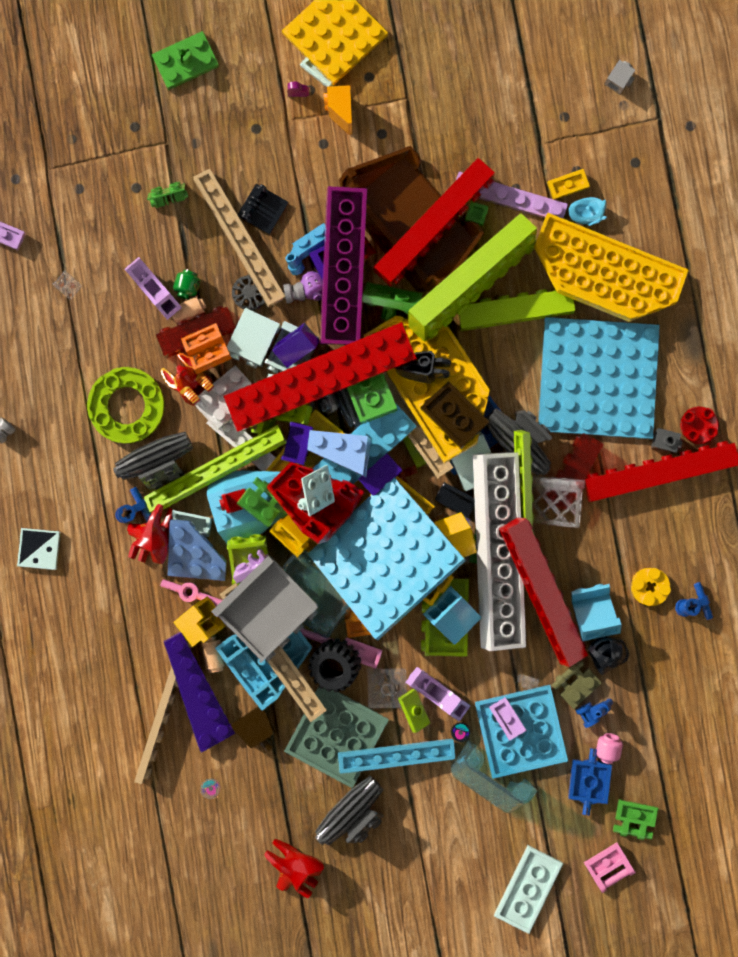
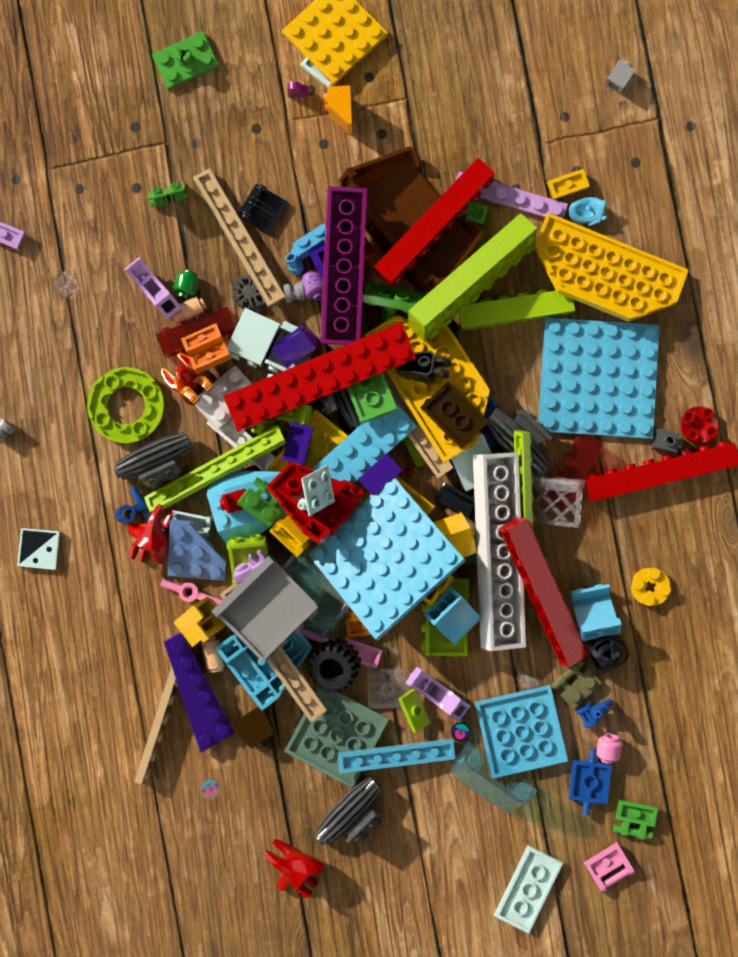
(343, 449): light blue wedge -> none
(507, 719): lavender plate -> none
(692, 606): blue piece -> none

